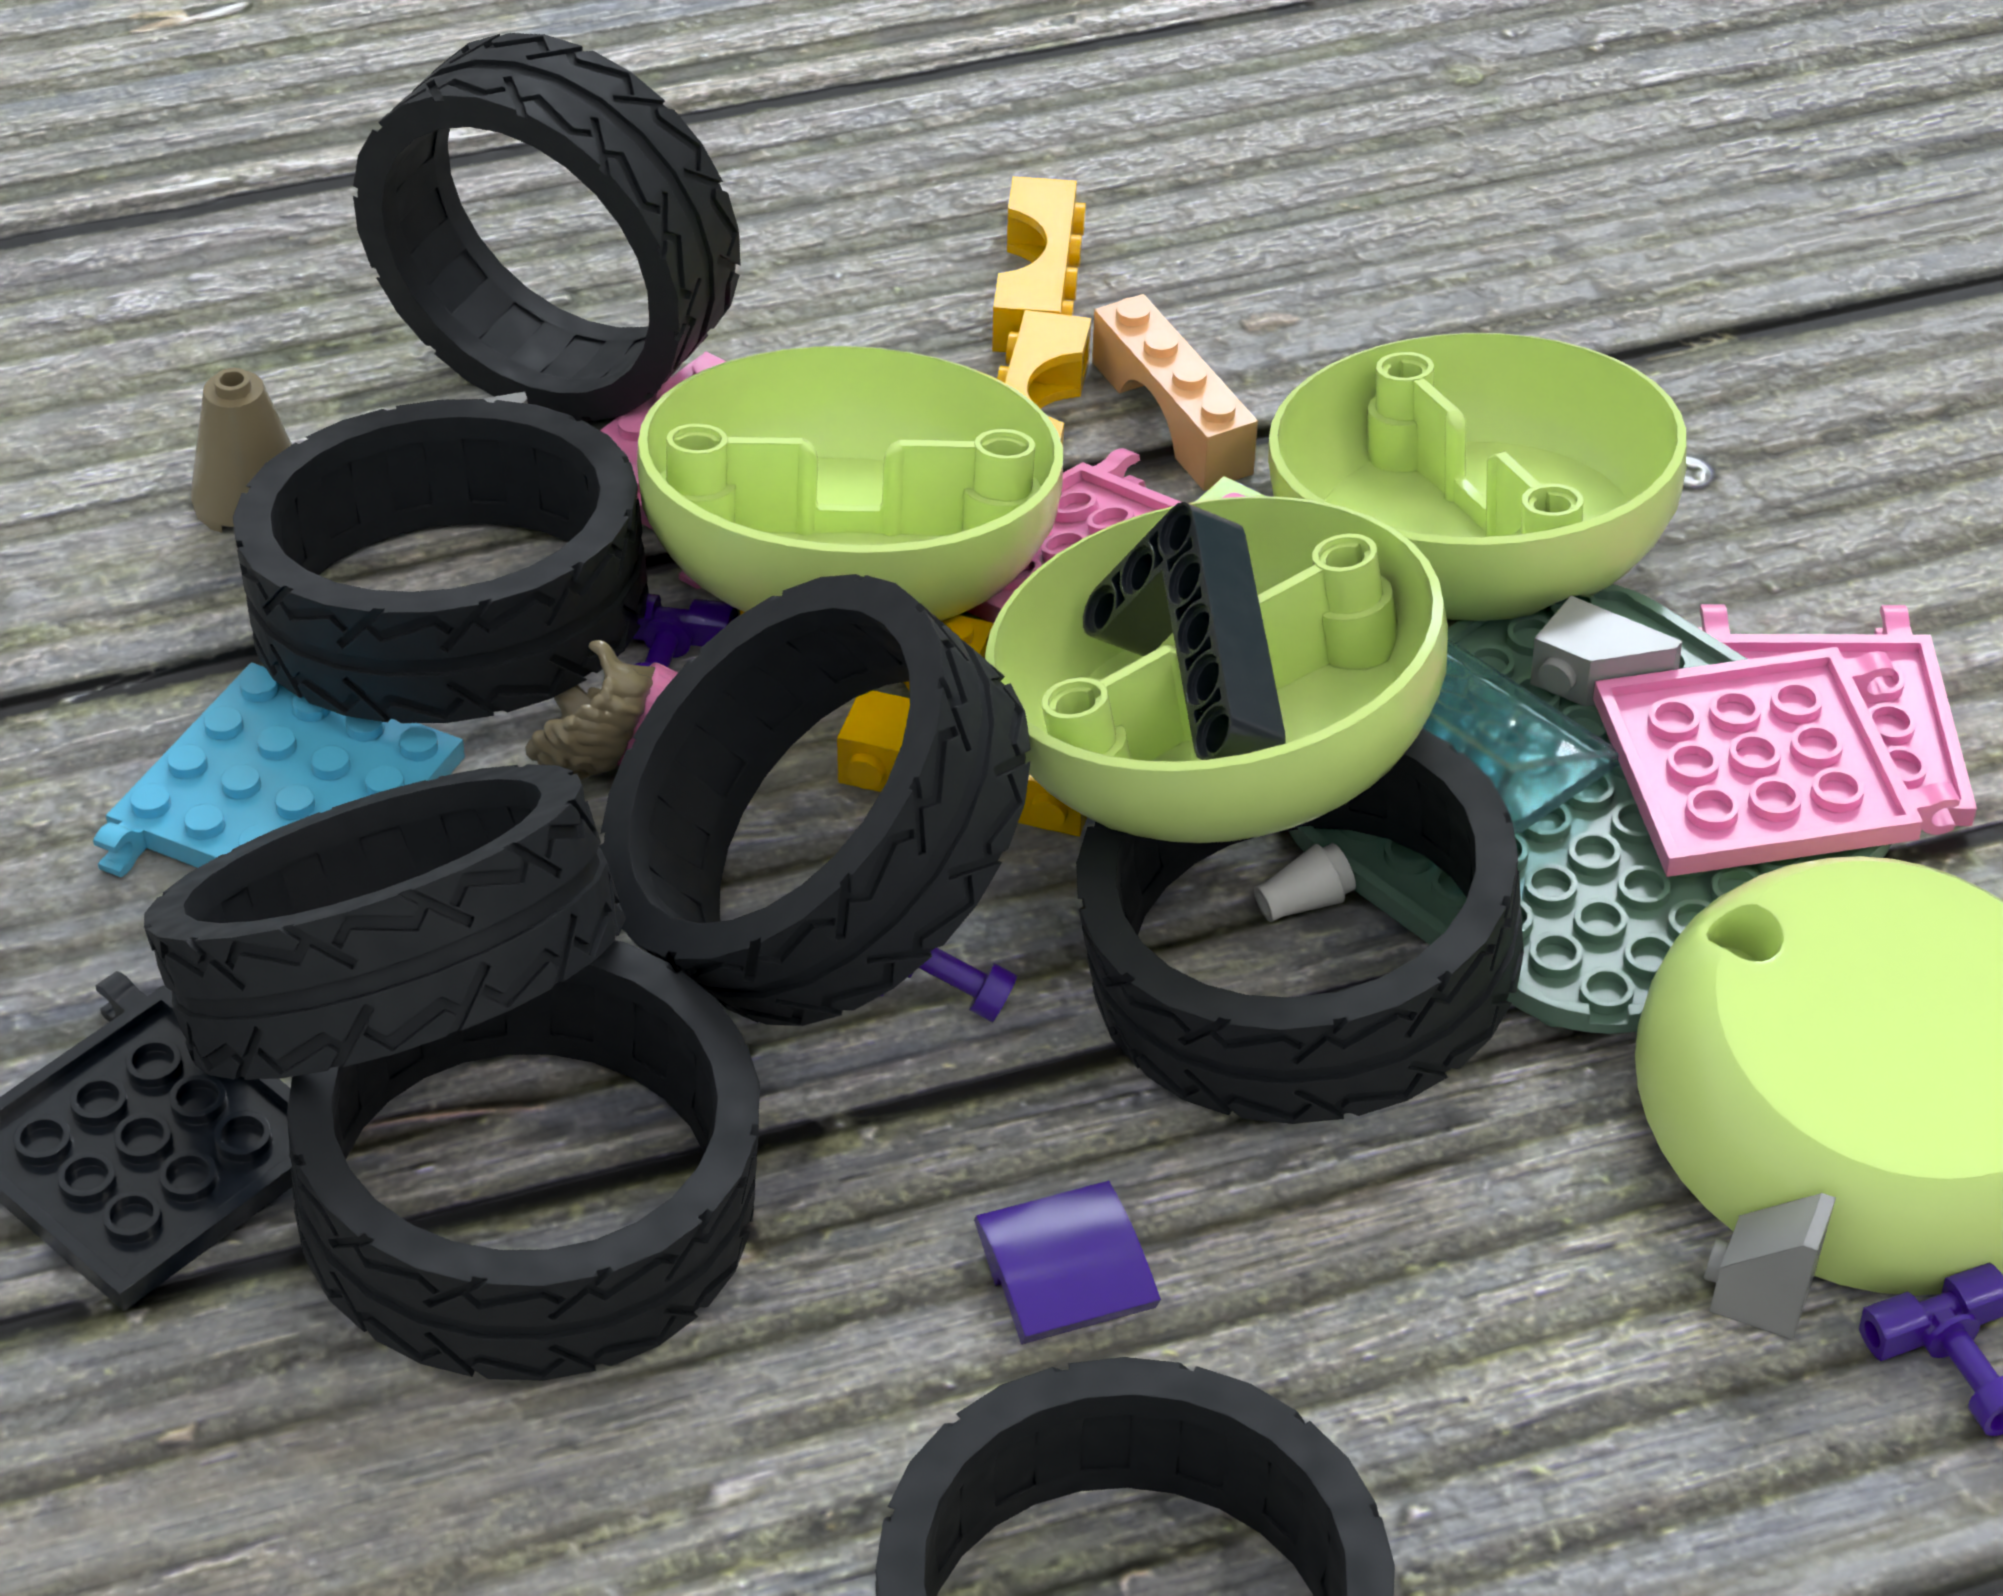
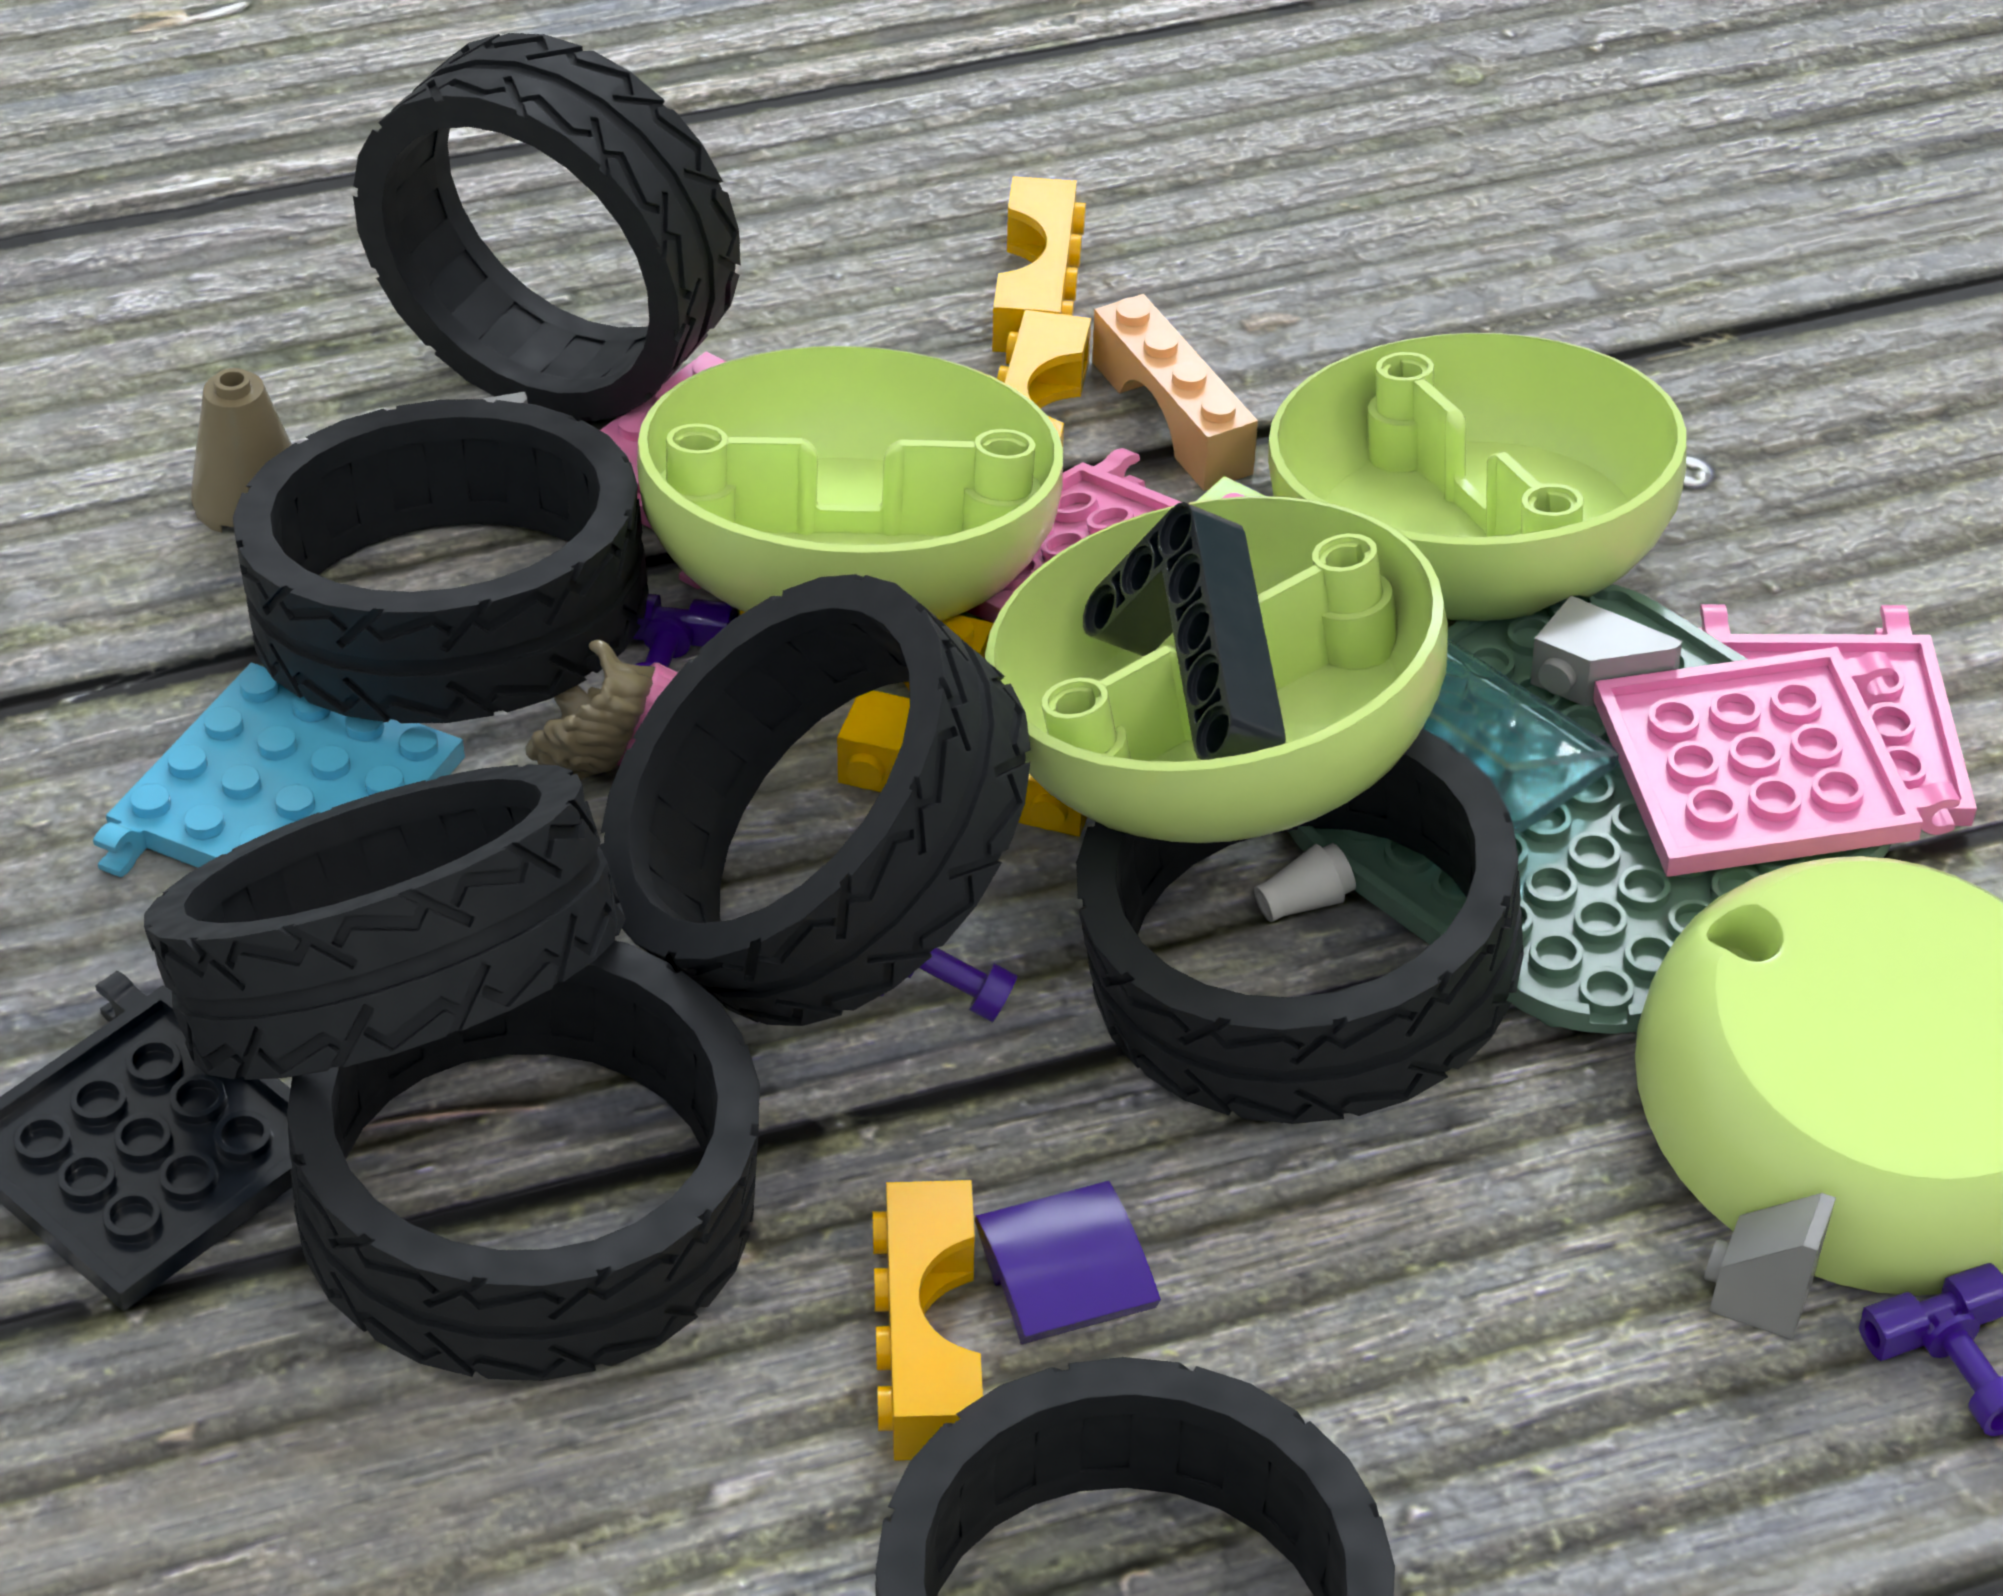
(928, 1254): none -> yellow arch

